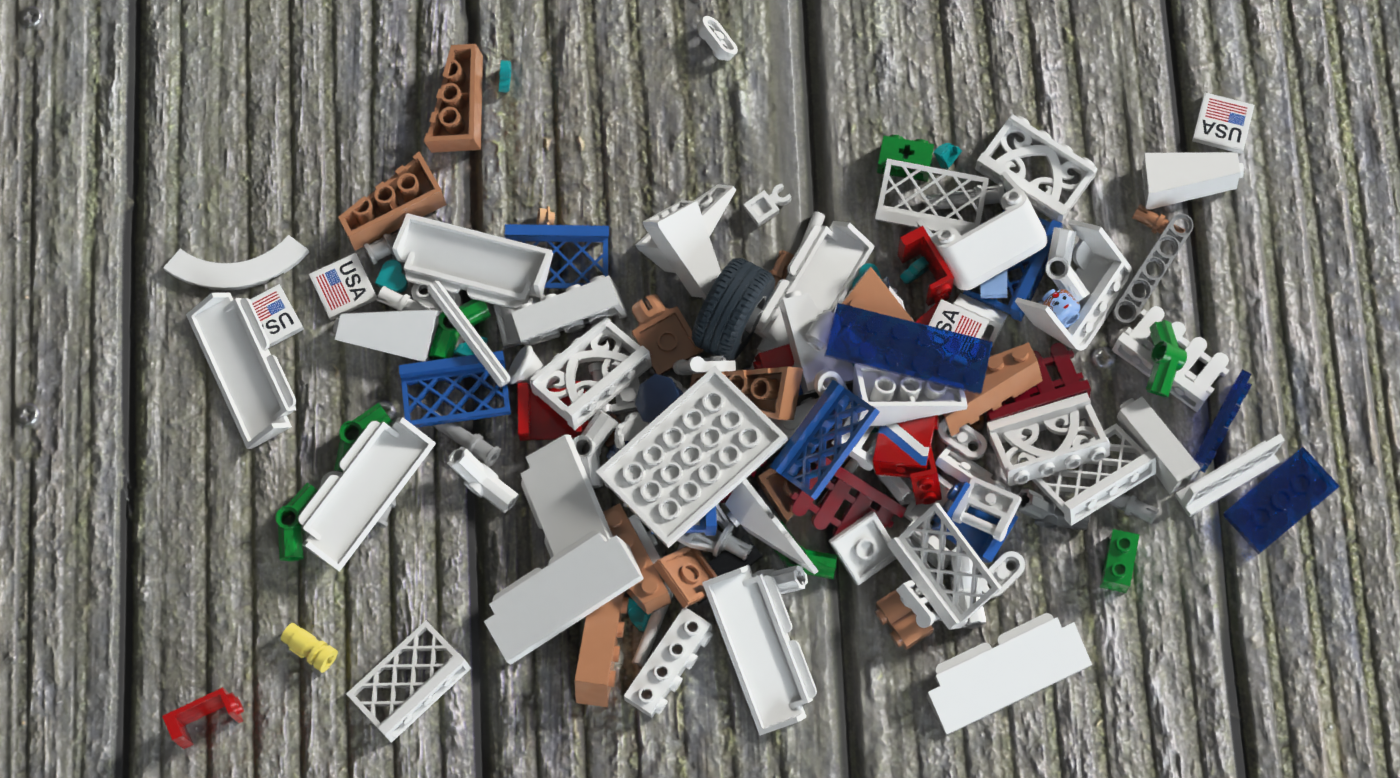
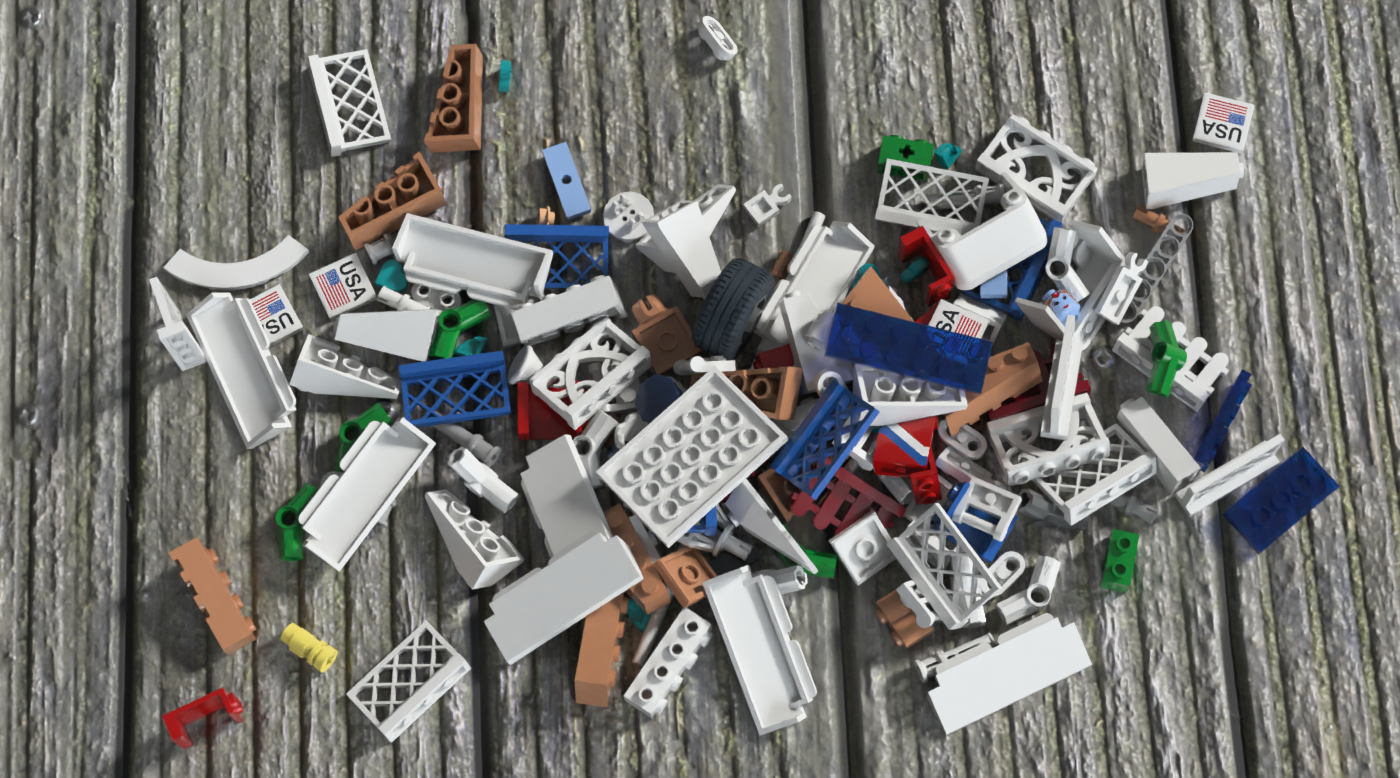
(176, 335): none -> white fence
(214, 595): none -> nougat wedge
(328, 371): none -> white wedge
(329, 111): none -> white fence
(468, 333): white axle -> none
(475, 550): none -> white wedge
(561, 169): none -> light blue tile
(619, 208): none -> white plate
(927, 667): none -> white pin
(1042, 581): none -> white piece
(1062, 385): none -> white fence
(1121, 289): none -> white plate

